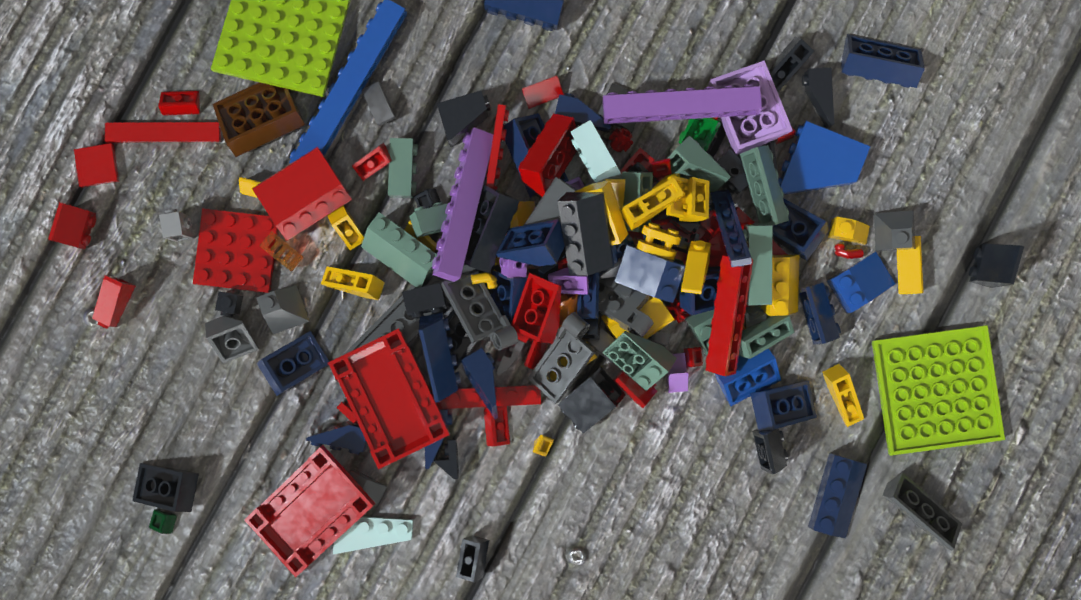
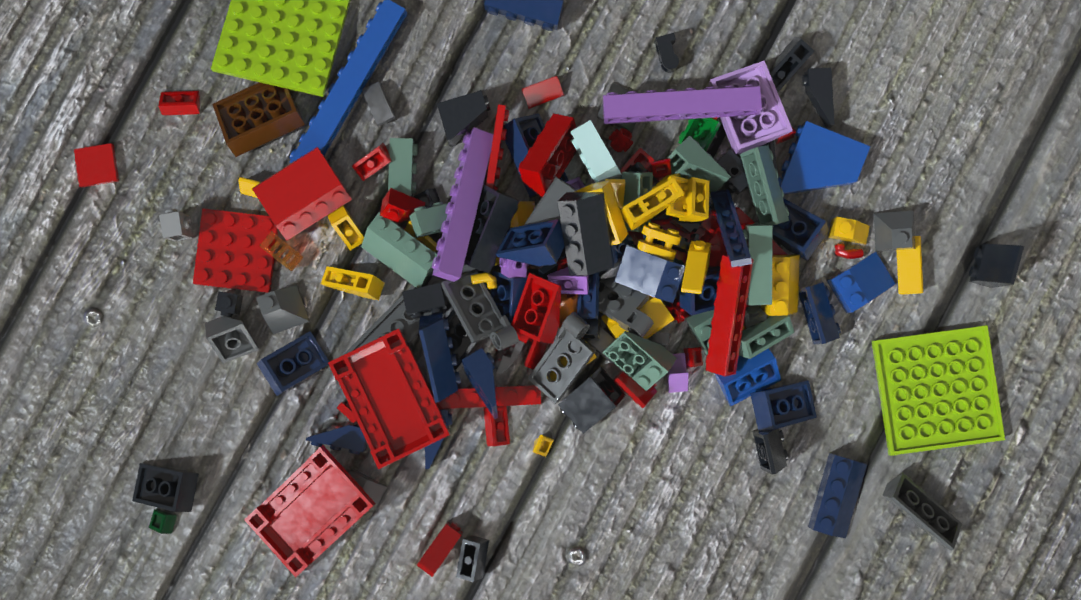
(72, 226): red slope -> none
(112, 301): slope -> none
(162, 132): red tile -> none
(374, 532): light aqua wing -> none
(399, 206): none -> red slope
(440, 548): none -> red slope
(450, 464): black slope -> none
(573, 107): dark blue slope -> none
(664, 48): none -> black leg
(843, 394): yellow slope -> none
(882, 61): dark blue slope -> none

